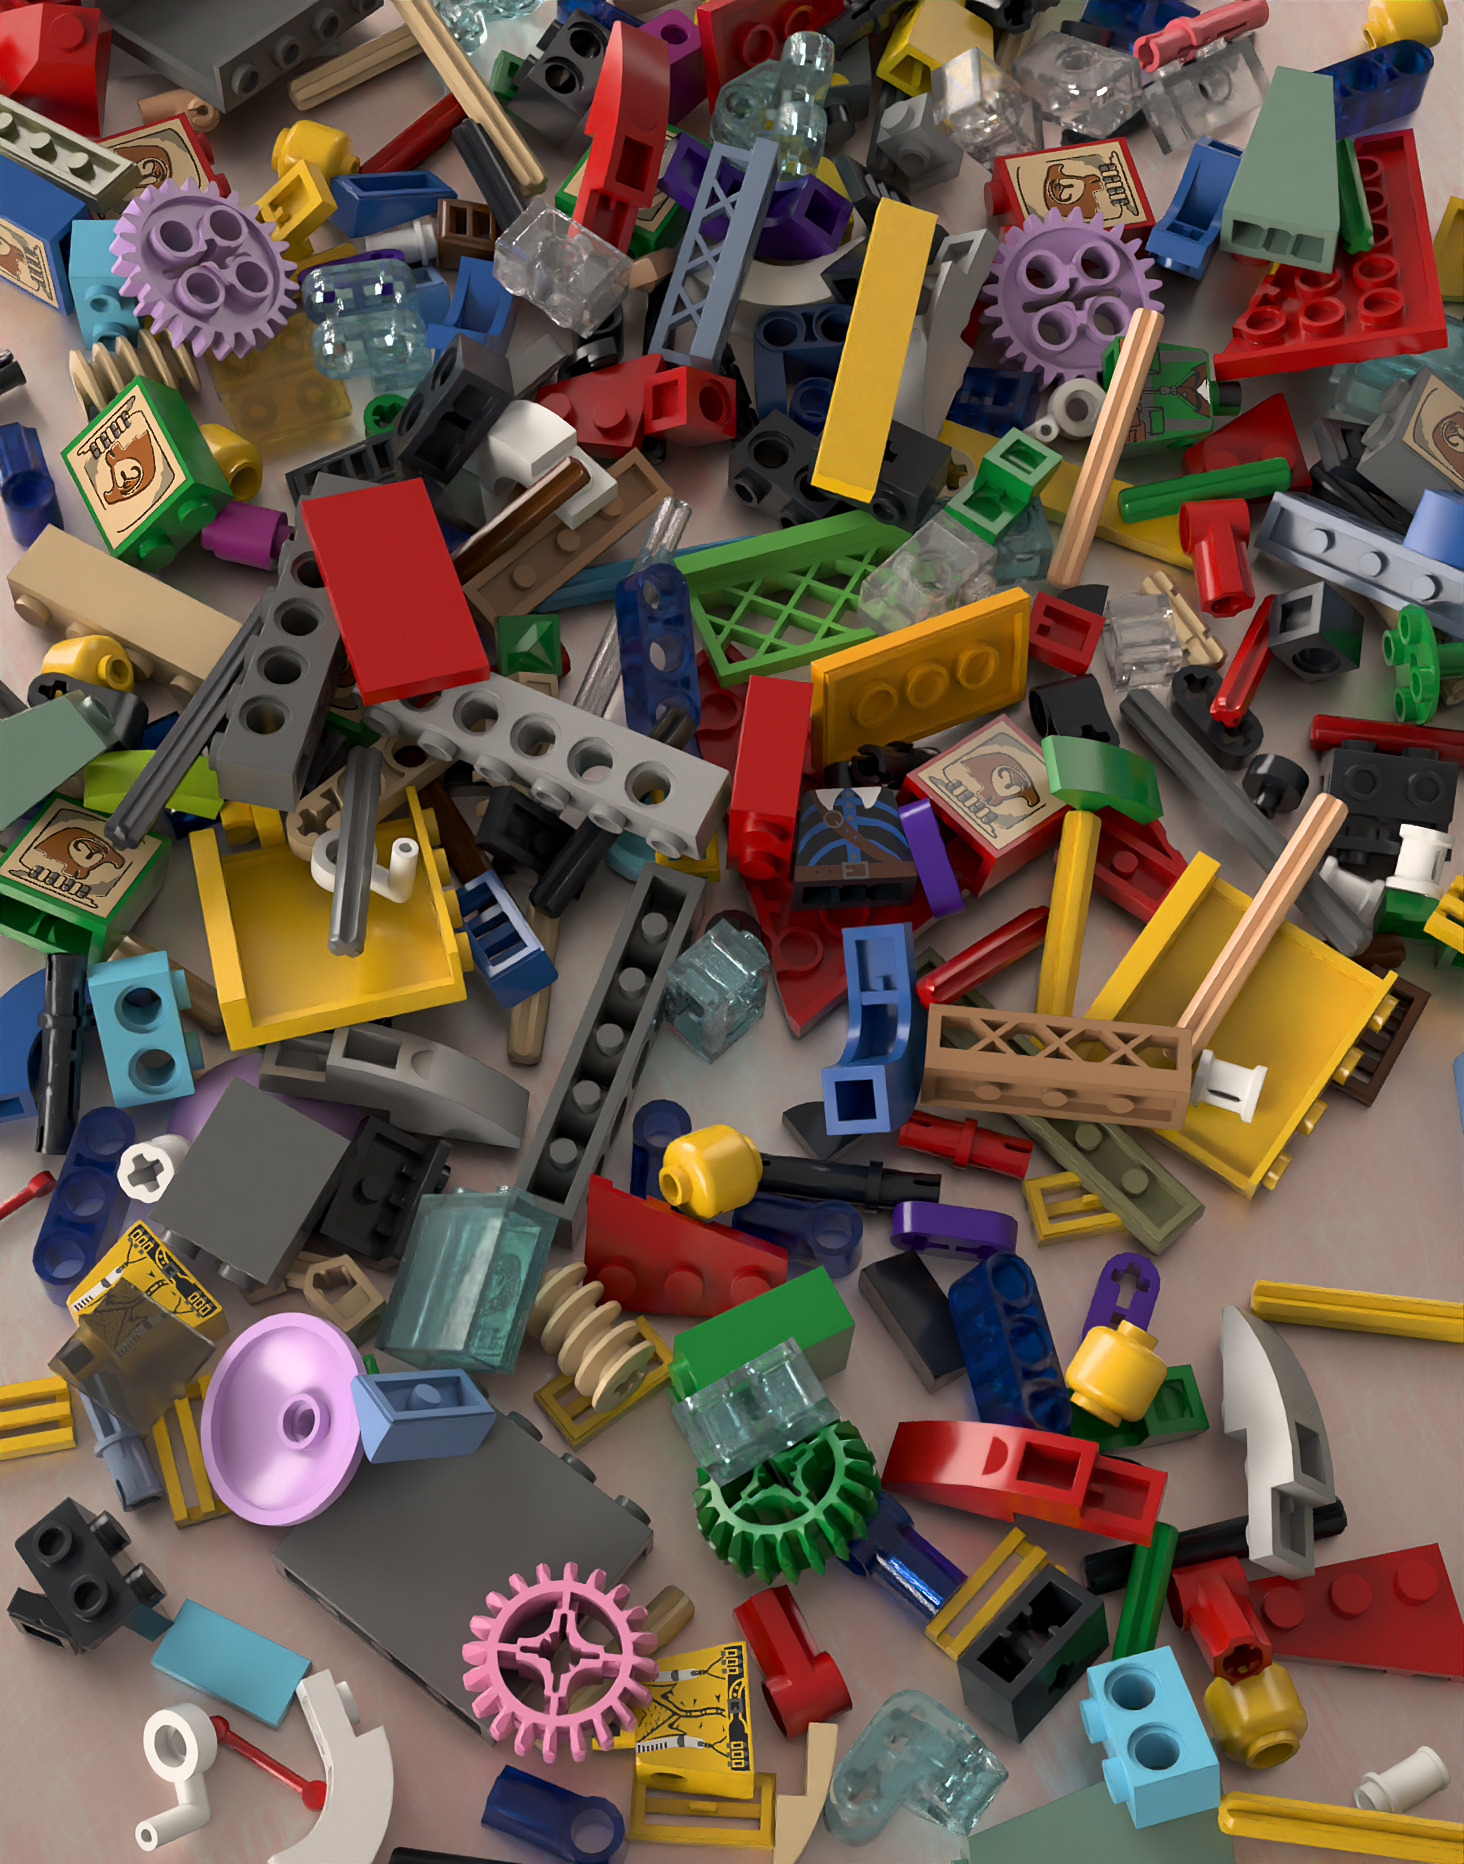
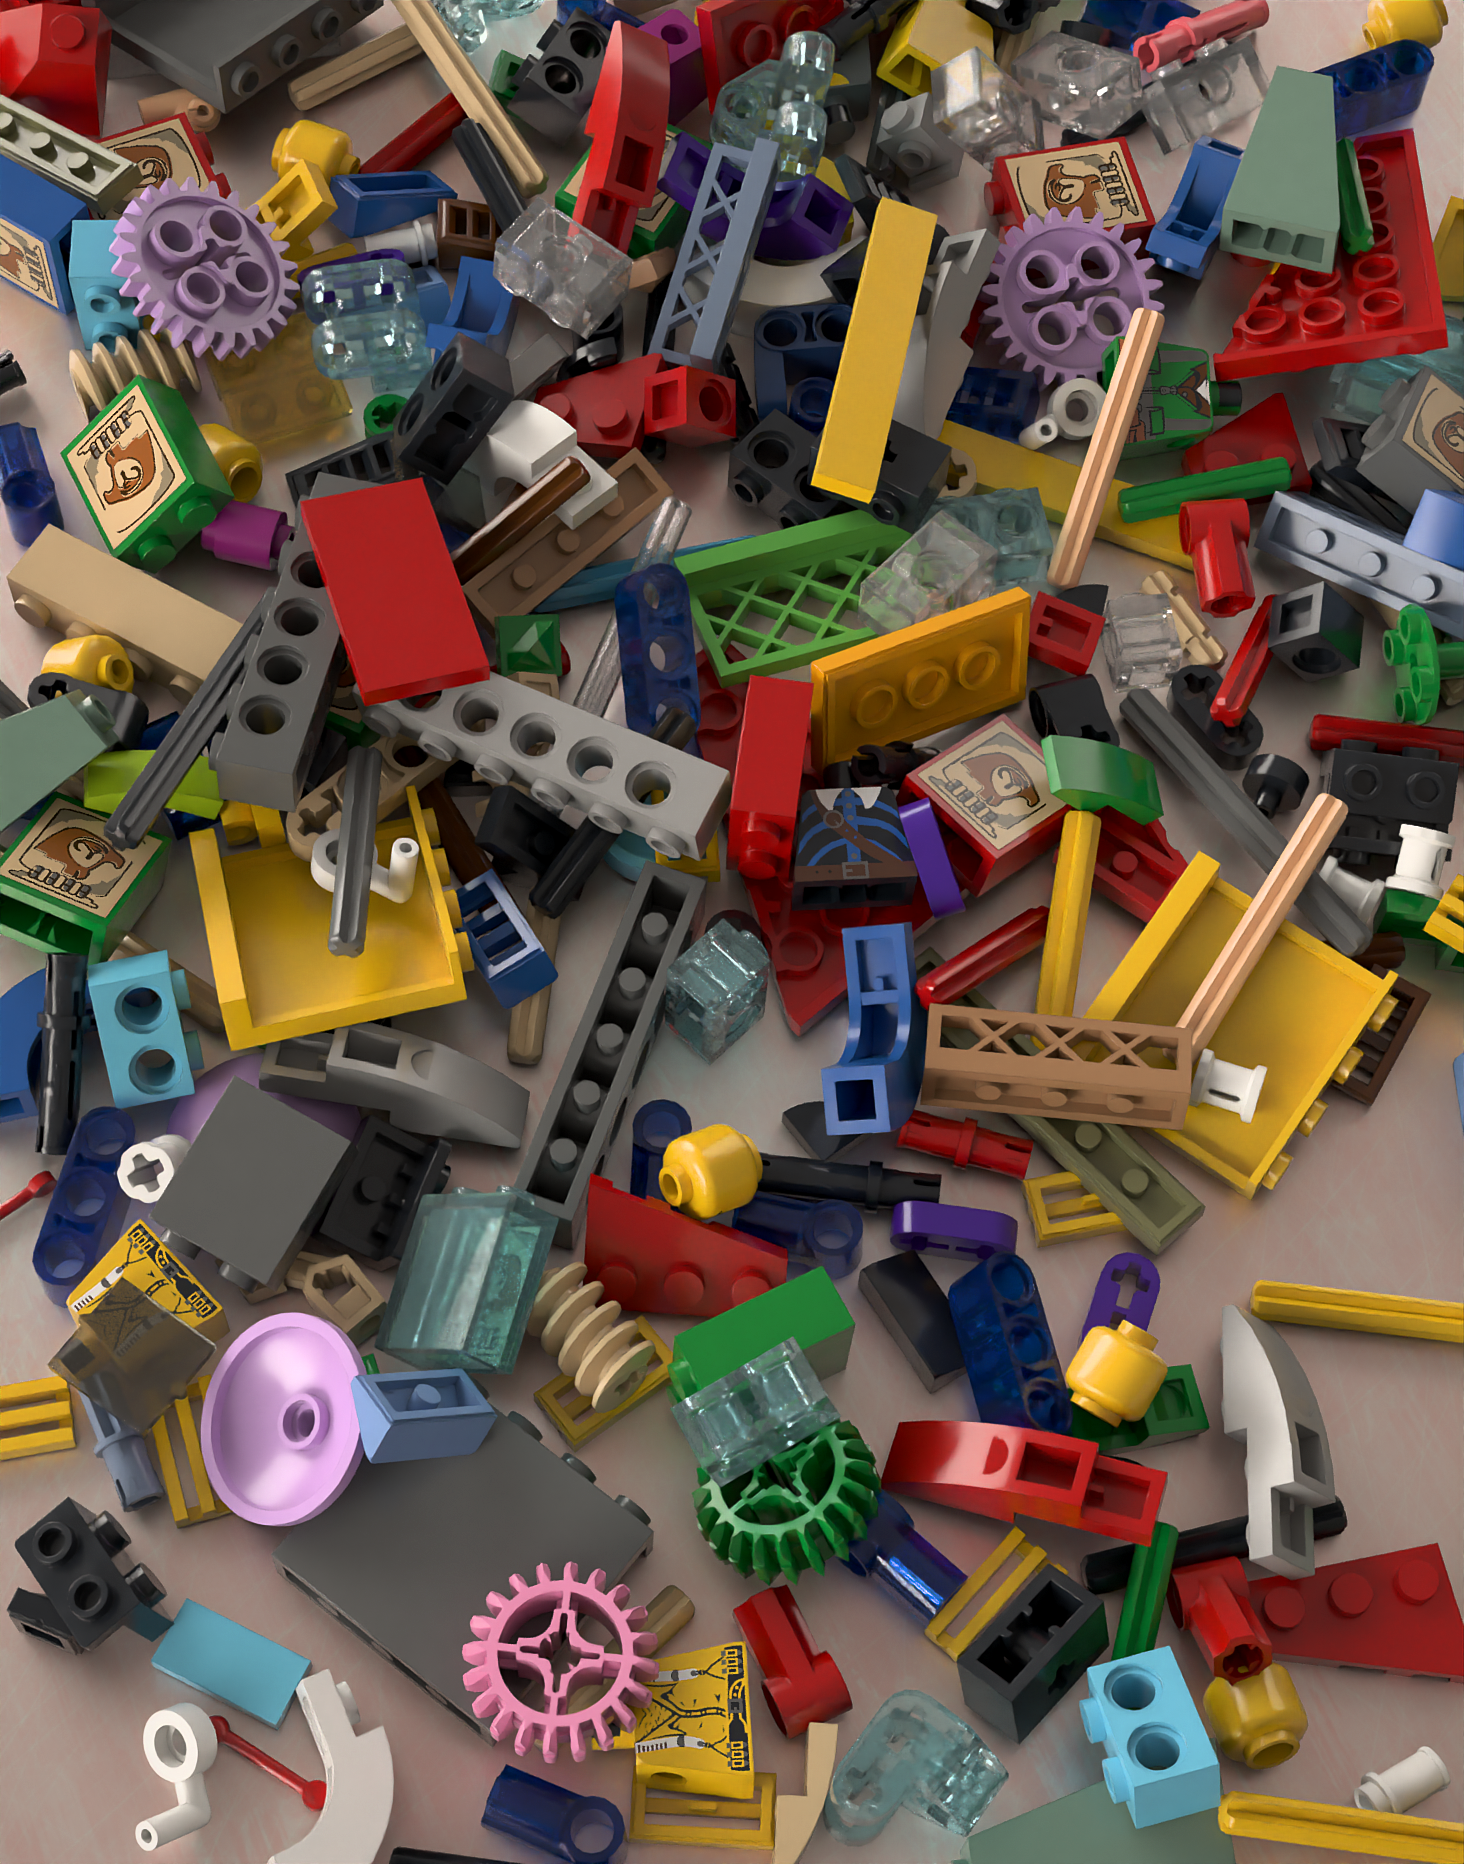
(1005, 486): green slope -> none

